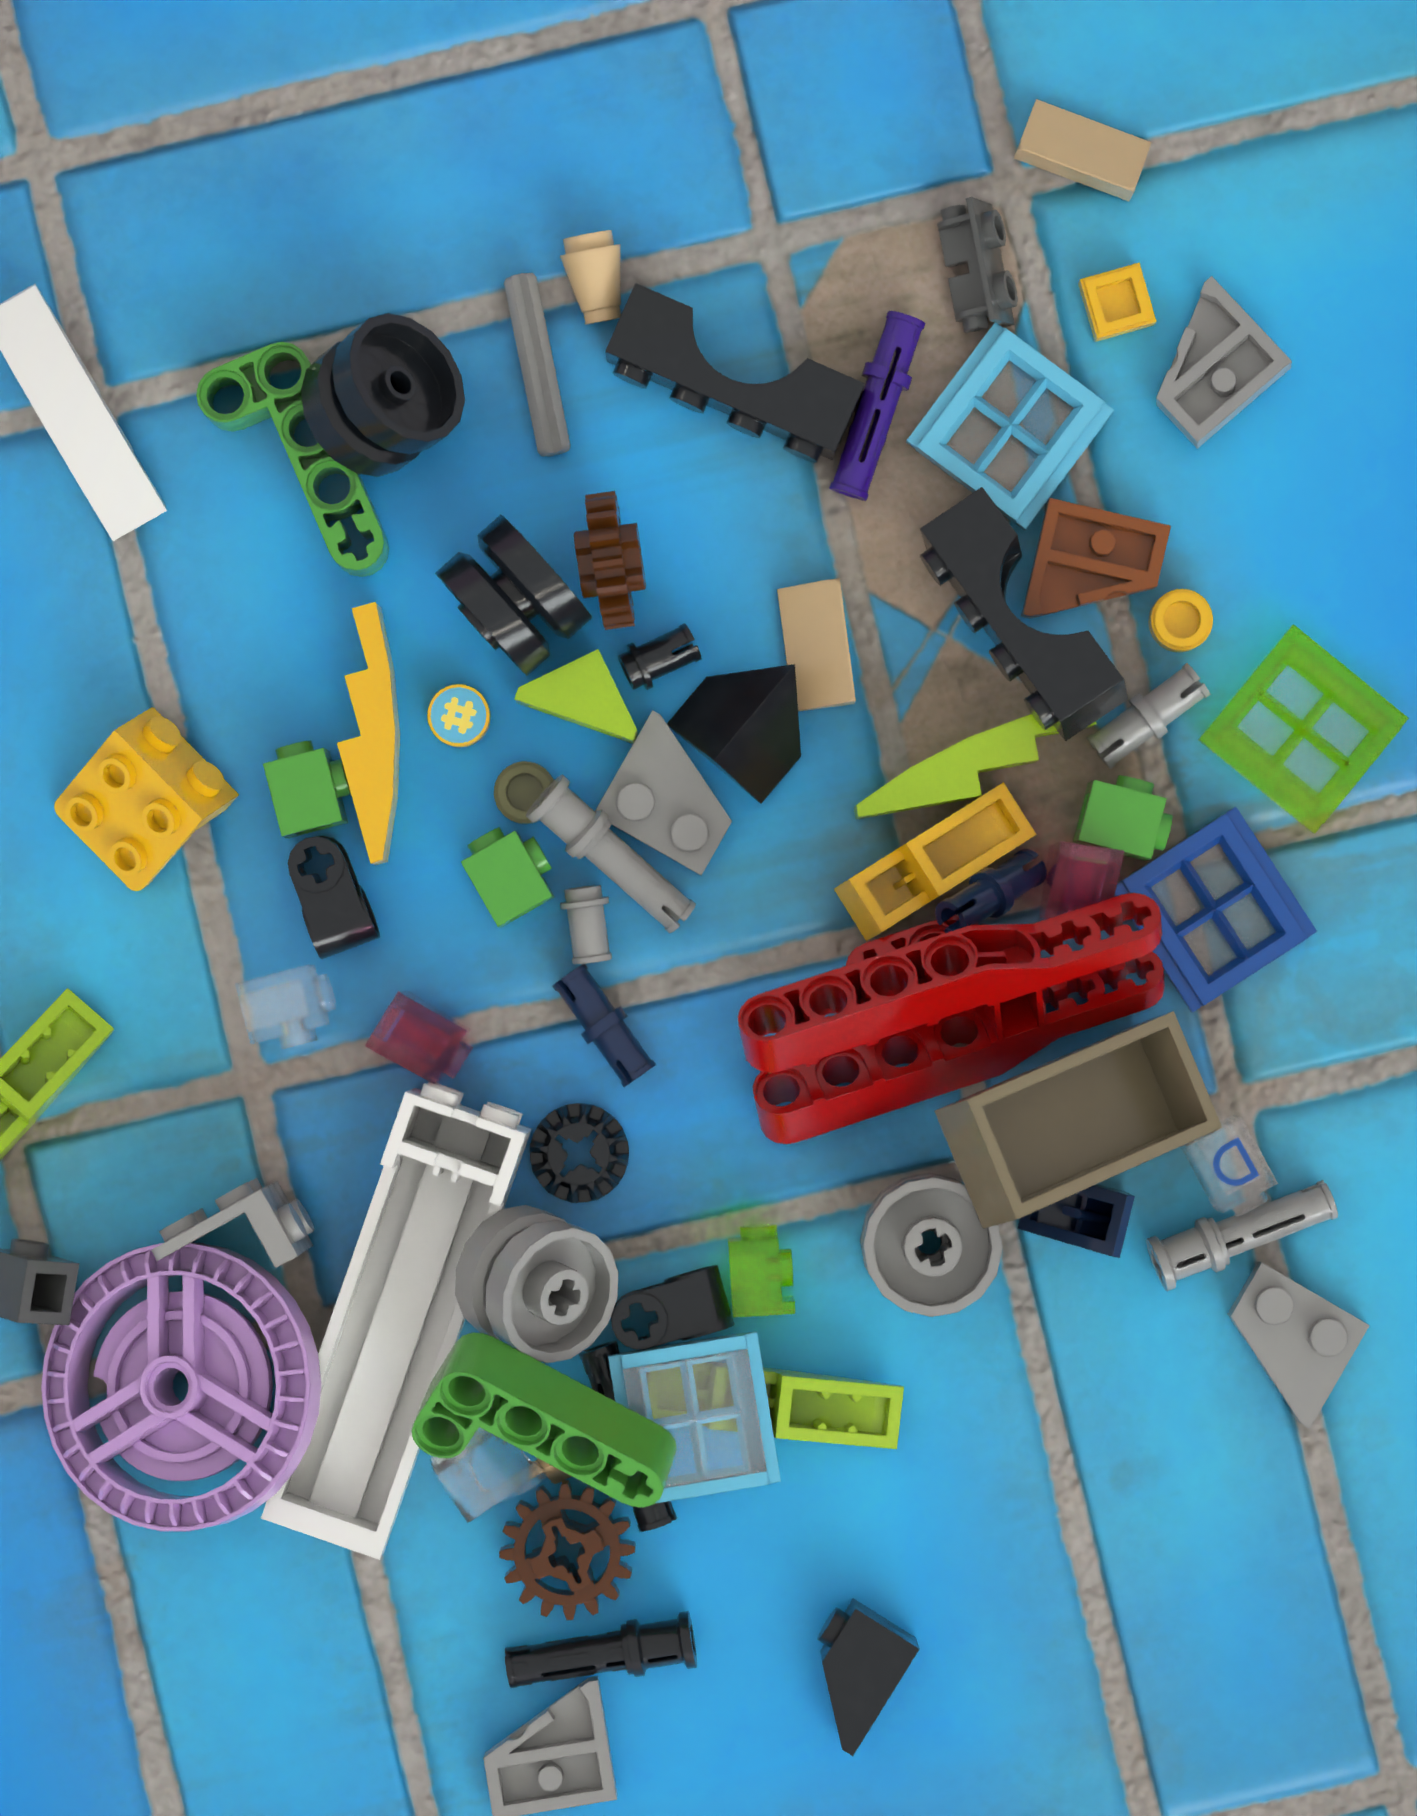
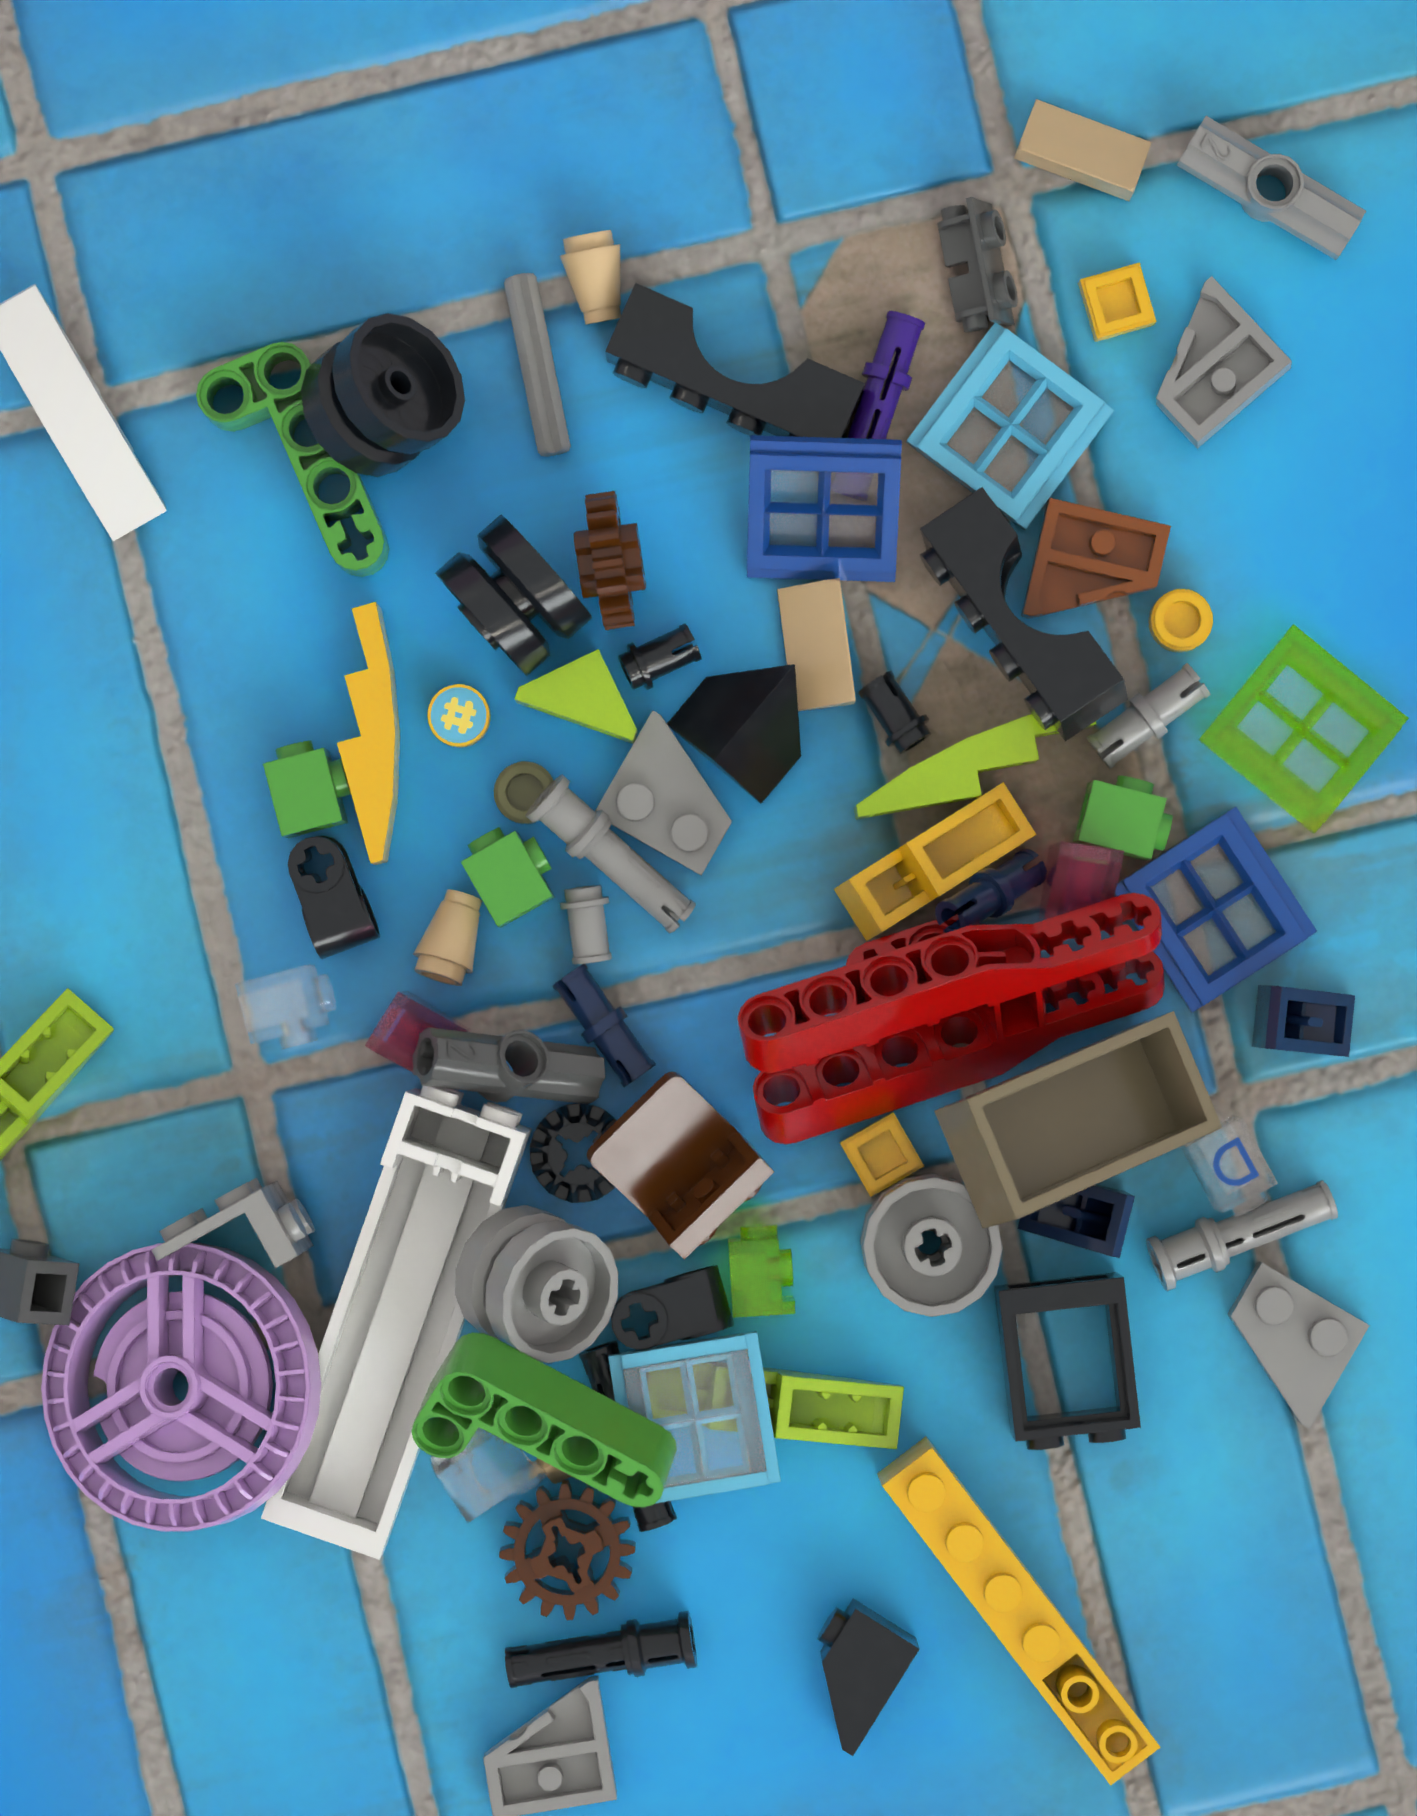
(143, 798): yellow bracket -> none
(450, 939): none -> tan cone
(479, 1065): none -> dark grey piece
(679, 1163): none -> bracket
(823, 508): none -> blue piece
(881, 1154): none -> yellow tile
(895, 713): none -> black pin
(1017, 1610): none -> yellow slope
(1057, 1294): none -> black window
(1303, 1020): none -> dark blue slope
(1309, 207): none -> light grey piece

